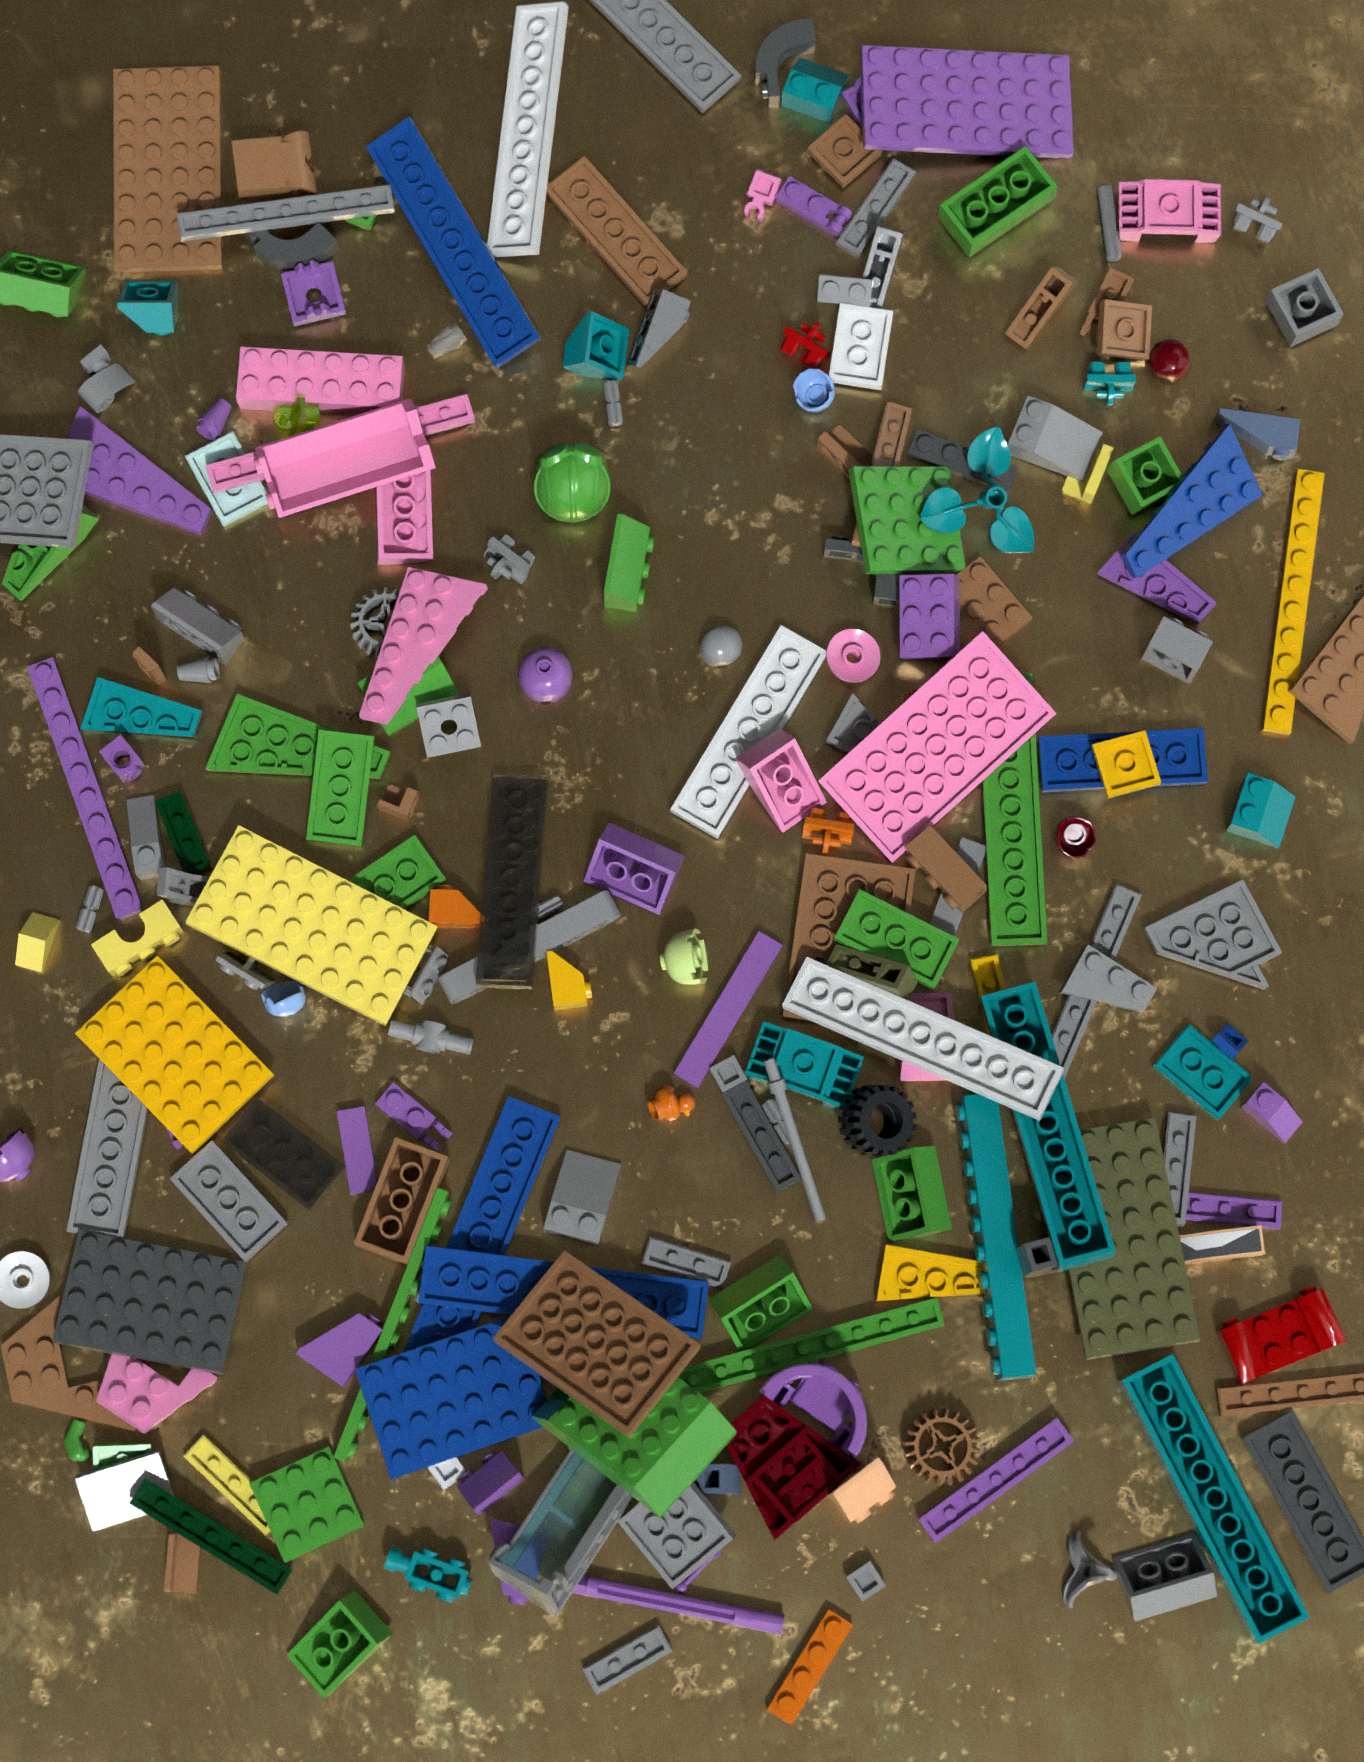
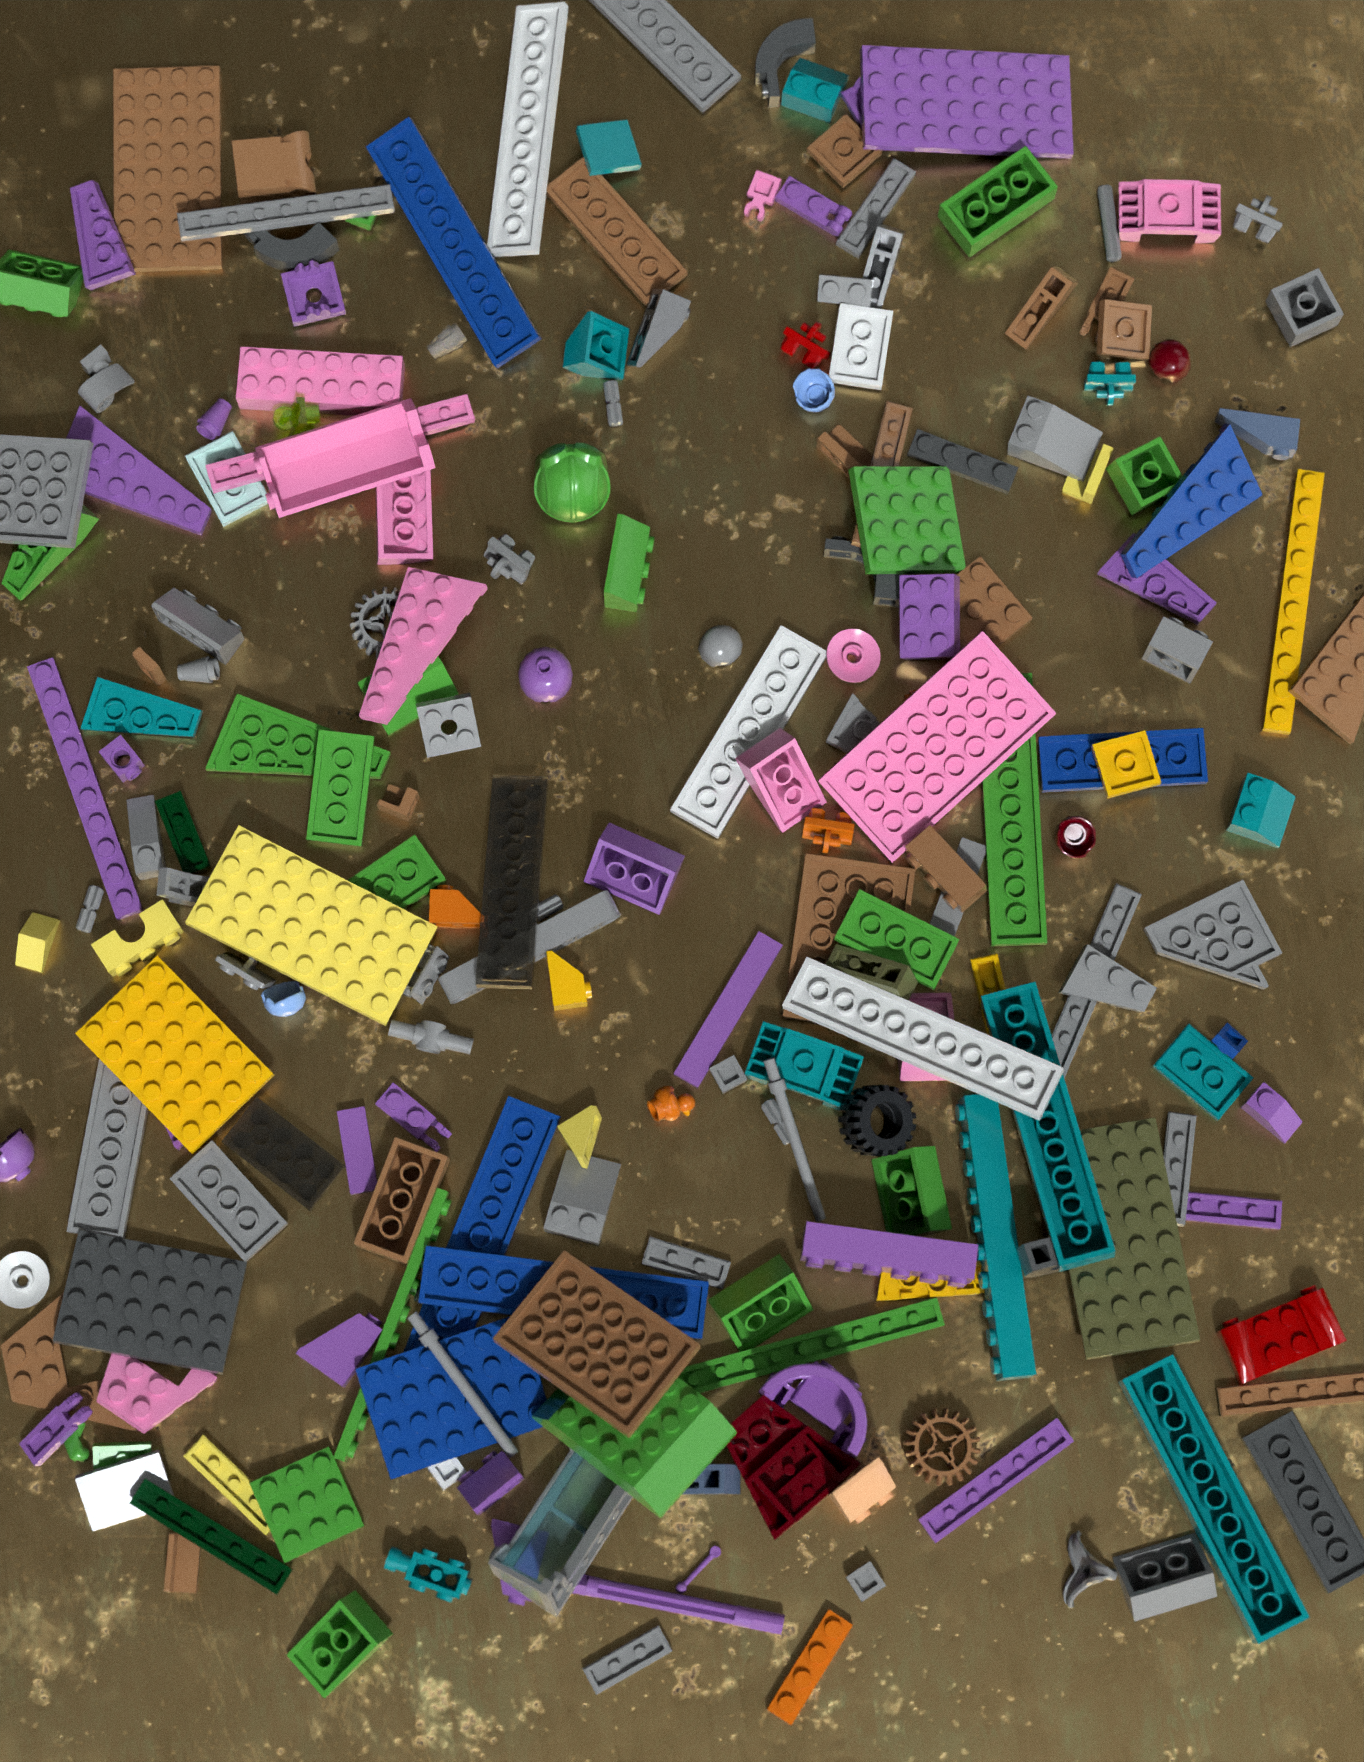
(54, 1430): none -> medium lavender hinge
(99, 241): none -> medium lavender wing
(150, 304): teal slope -> none
(429, 1339): none -> light grey bar
(581, 1133): none -> light yellow slope
(608, 147): none -> teal tile
(681, 1537): light grey plate -> none
(685, 958): yellowish green cylinder -> none
(761, 1136): dark grey plate -> none
(888, 1253): none -> medium lavender brick
(944, 510): teal plant -> none
(1222, 1244): slope -> none

